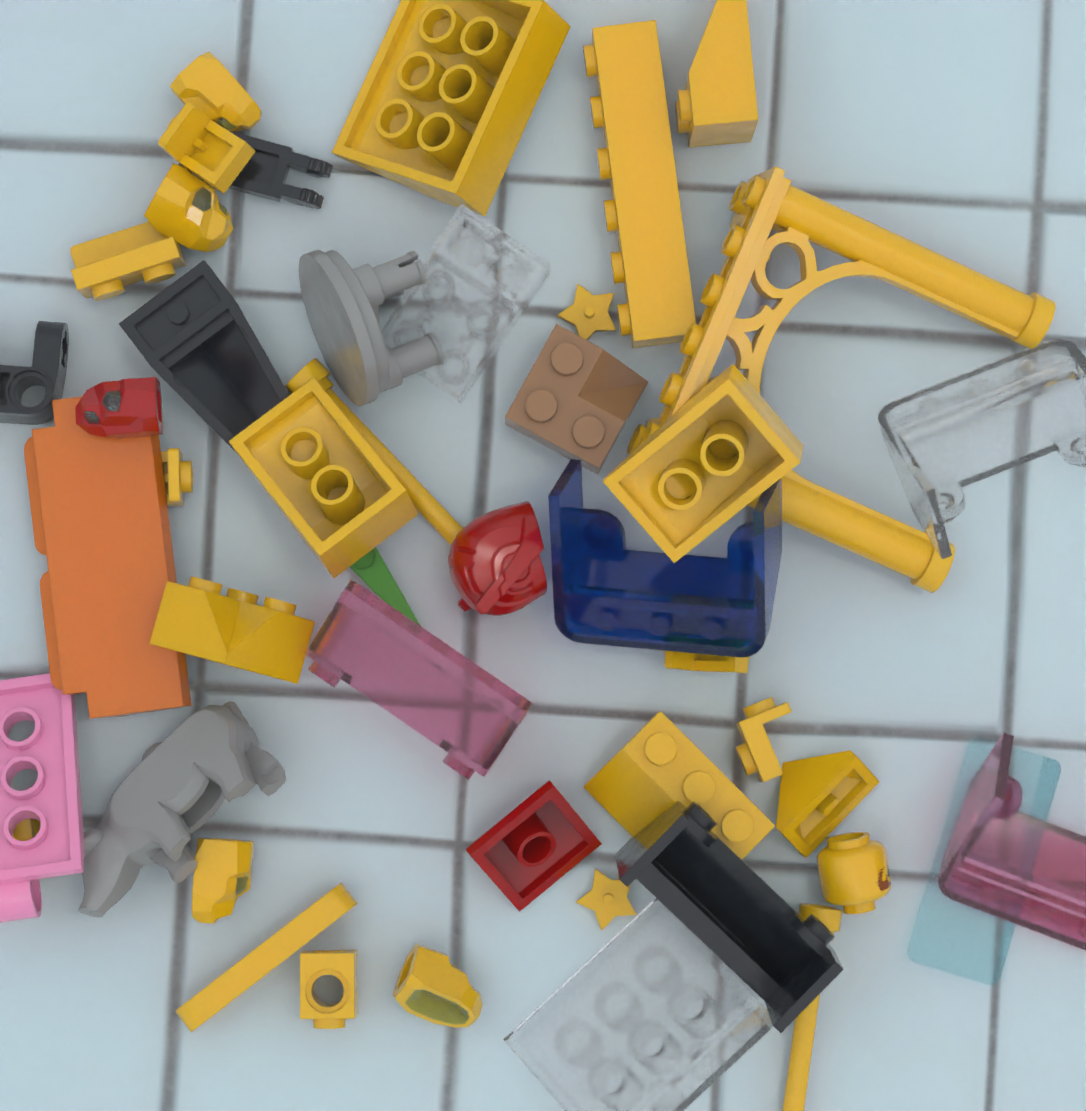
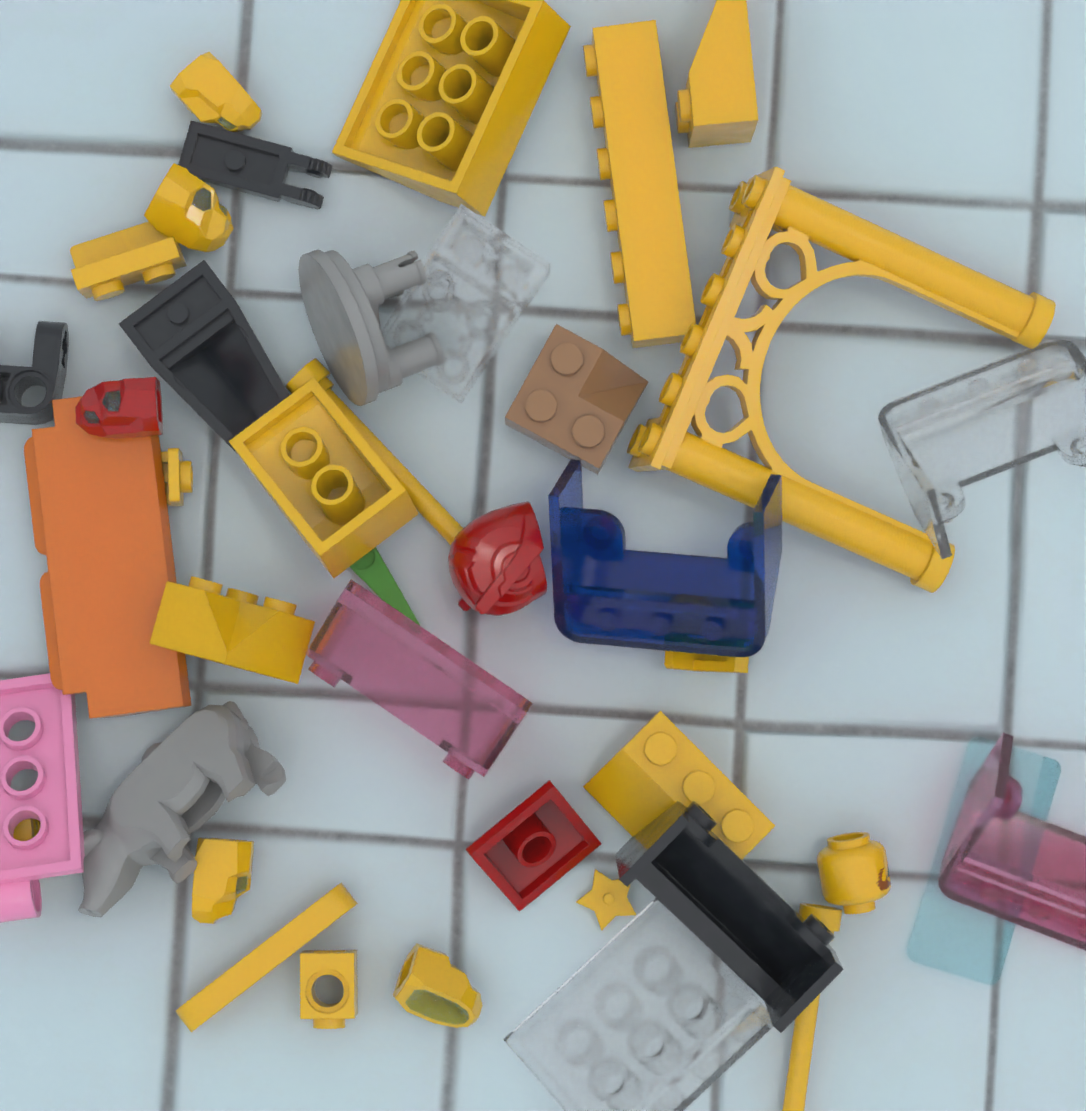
(205, 147): yellow bracket -> none
(589, 313): yellow piece -> none
(705, 464): yellow slope -> none
(756, 751): yellow bracket -> none
(819, 796): yellow slope -> none

